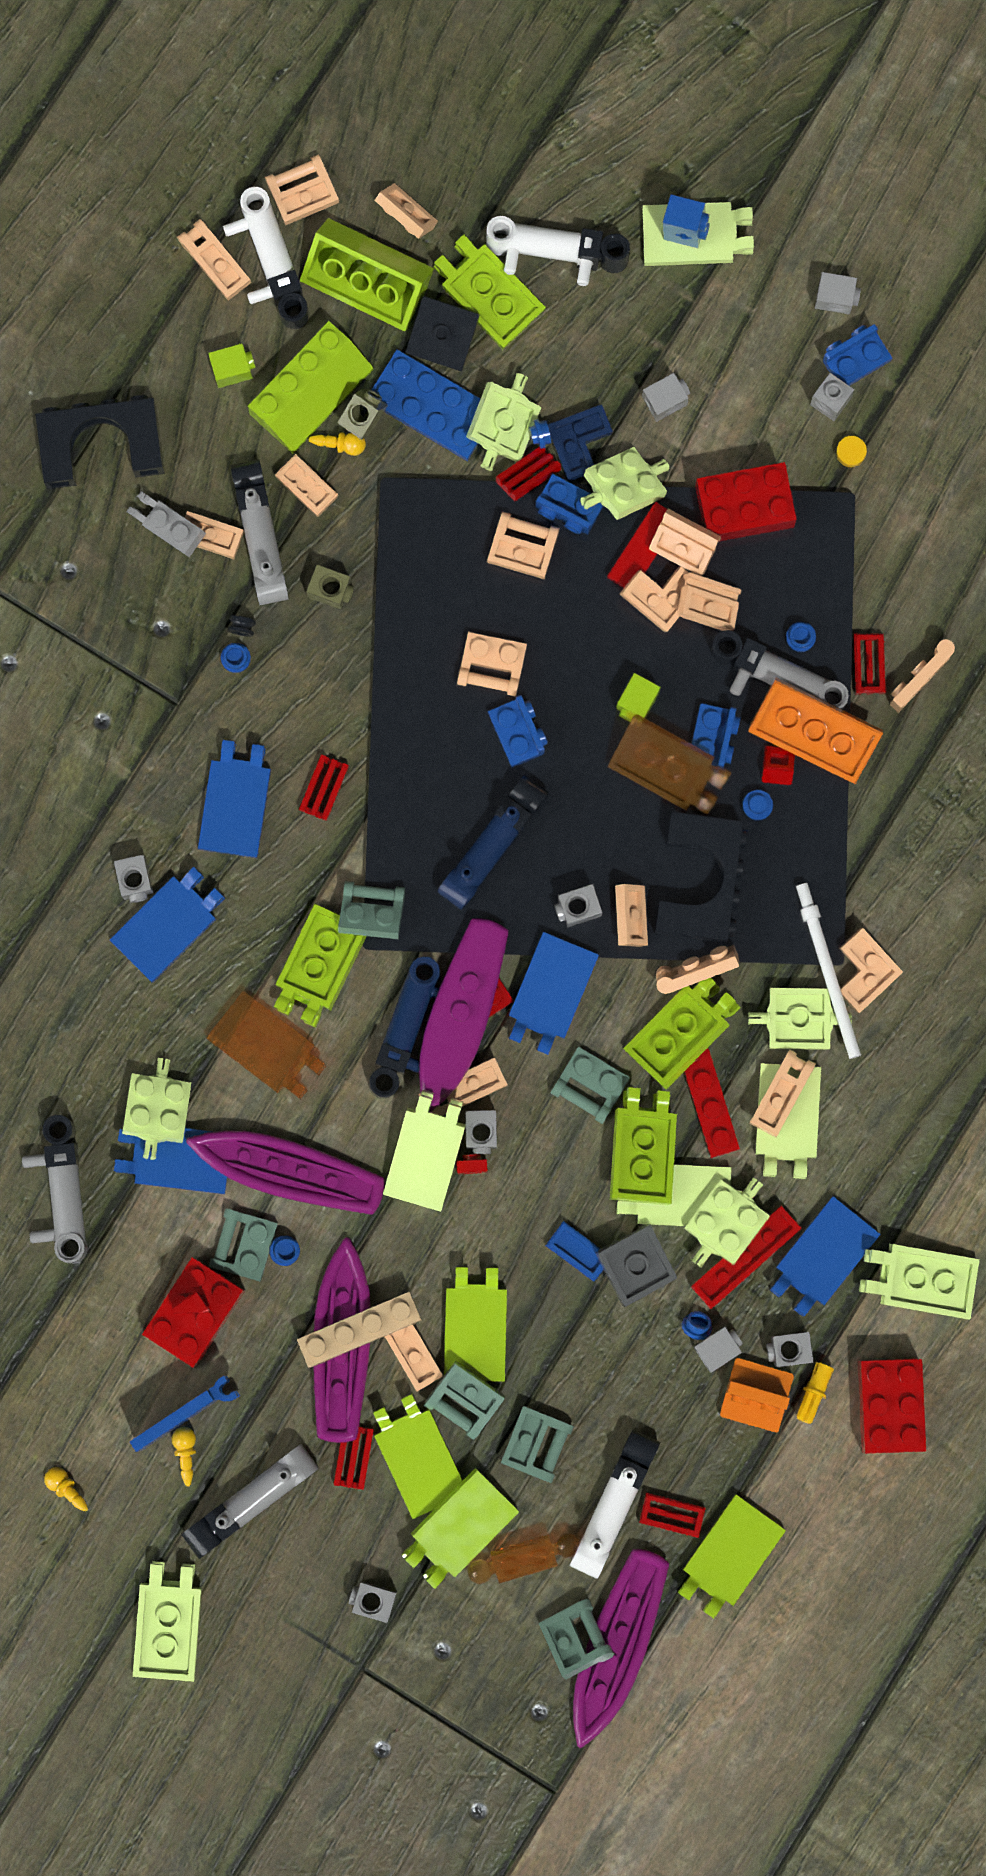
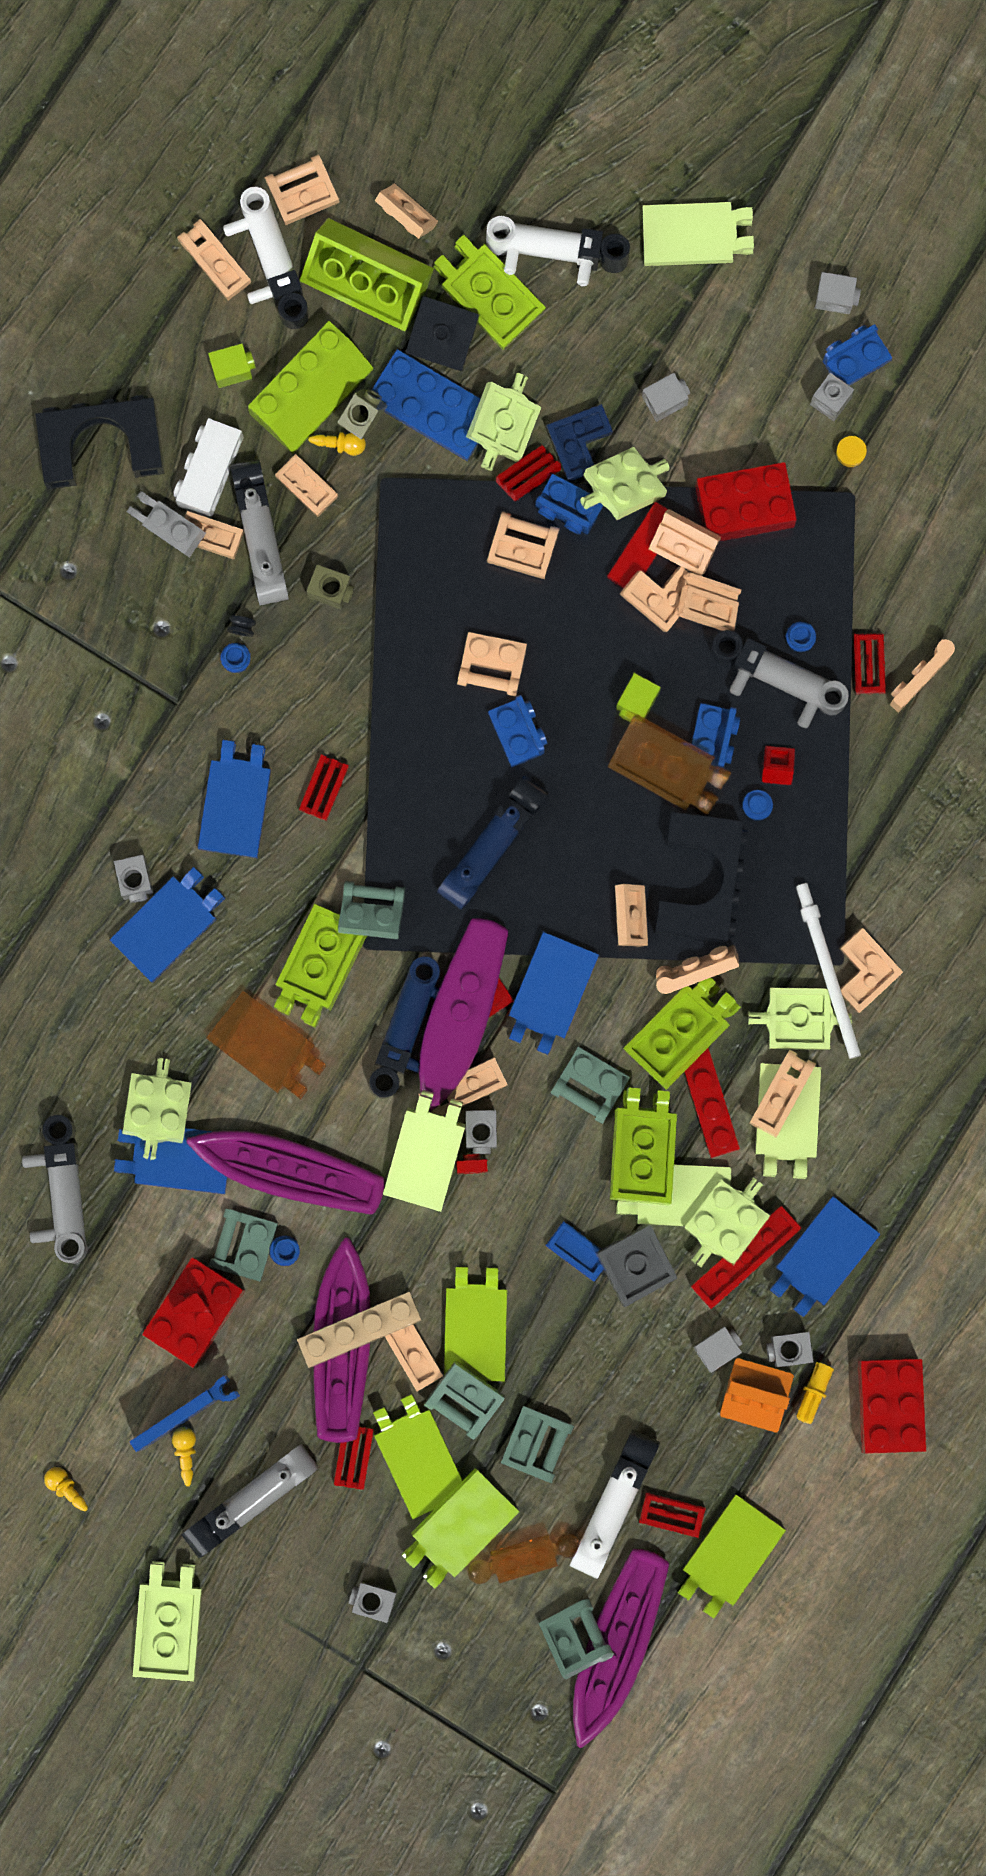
(208, 468): none -> white brick
(540, 433): blue plate -> none
(585, 894): light grey brick -> none
(685, 221): blue brick -> none
(697, 1325): blue plate -> none
(815, 730): orange tile -> none
(923, 1280): yellowish green tile -> none

